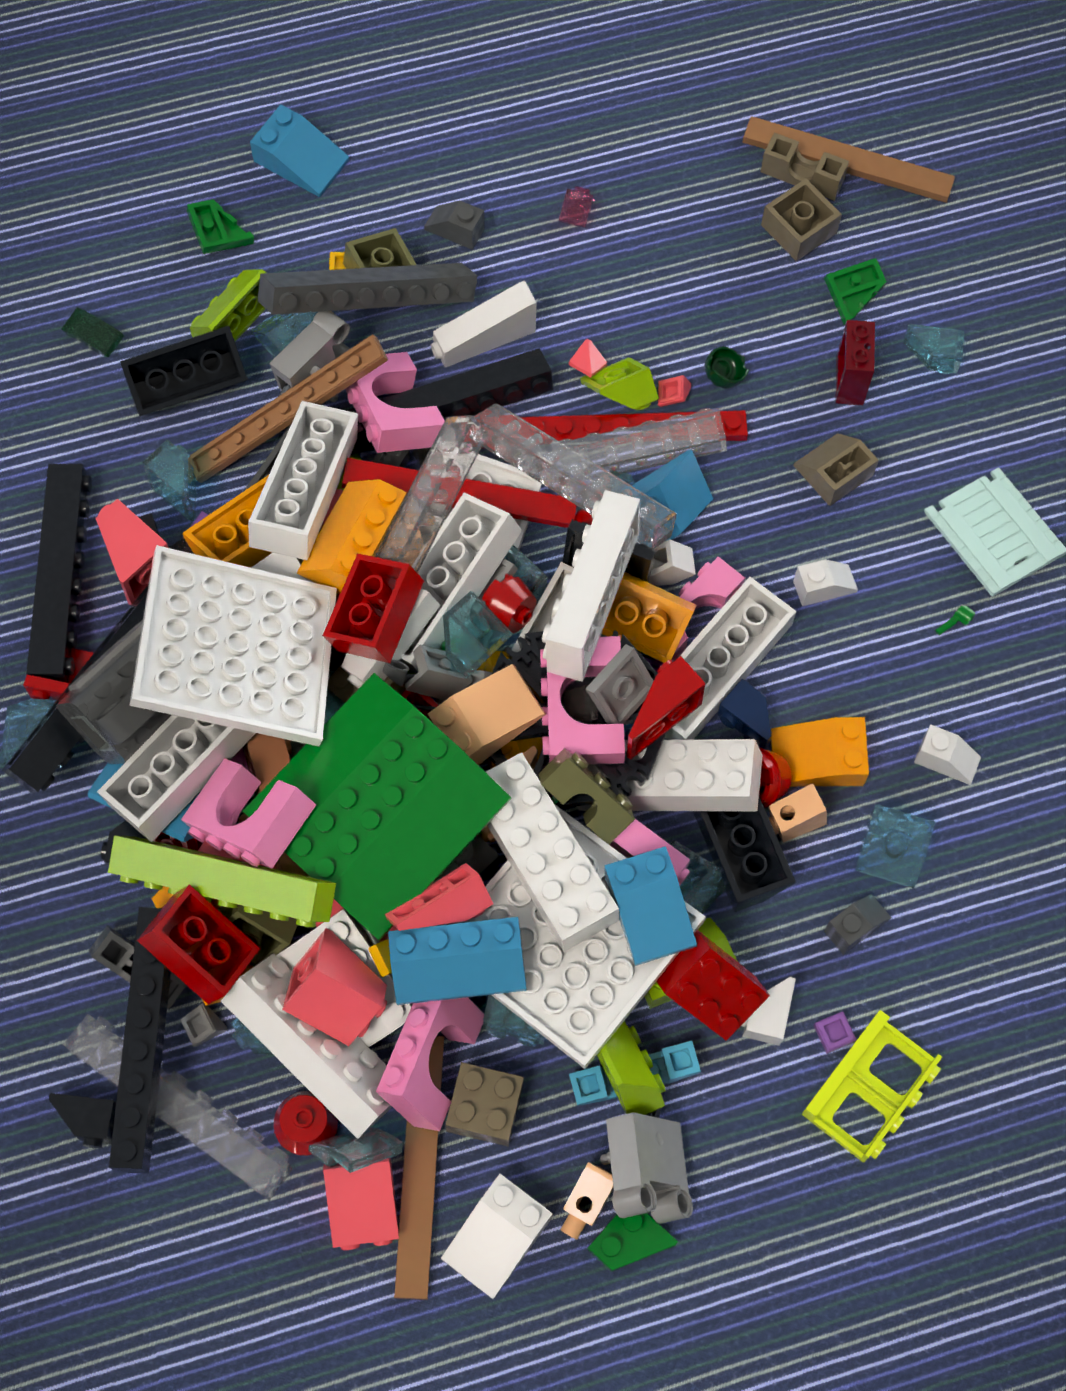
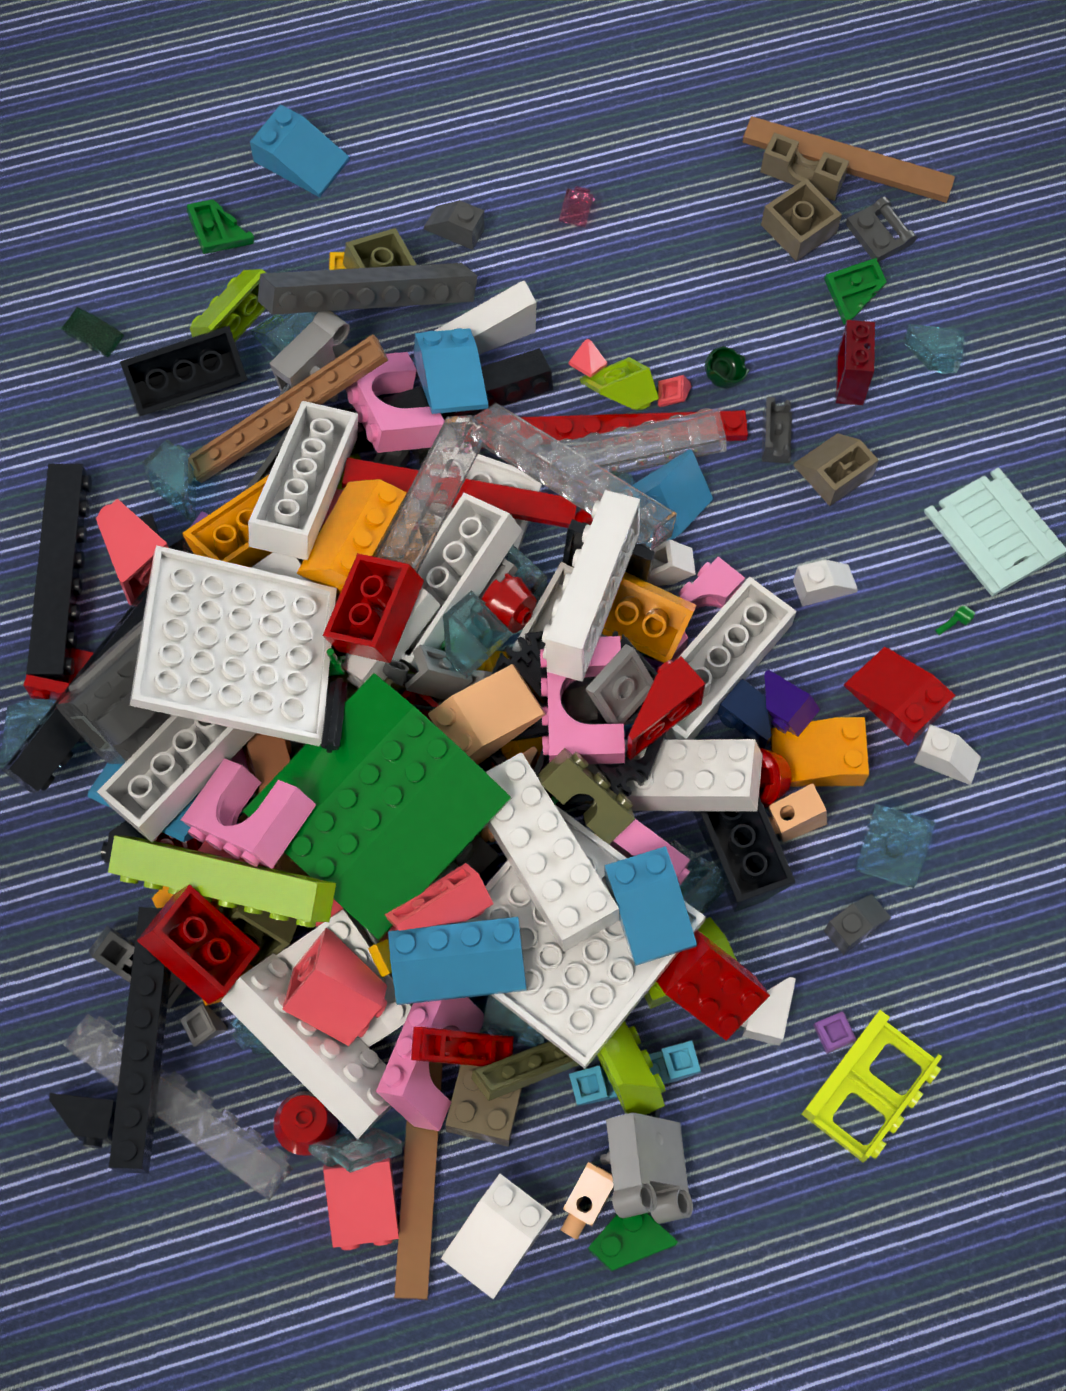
(334, 715): none -> black axle
(335, 666): none -> green hand
(450, 370): none -> dark azure slope
(459, 1047): none -> red plate
(521, 1070): none -> olive tile
(776, 432): none -> dark grey hinge
(788, 705): none -> dark purple slope
(874, 235): none -> dark grey plate
(900, 694): none -> red slope

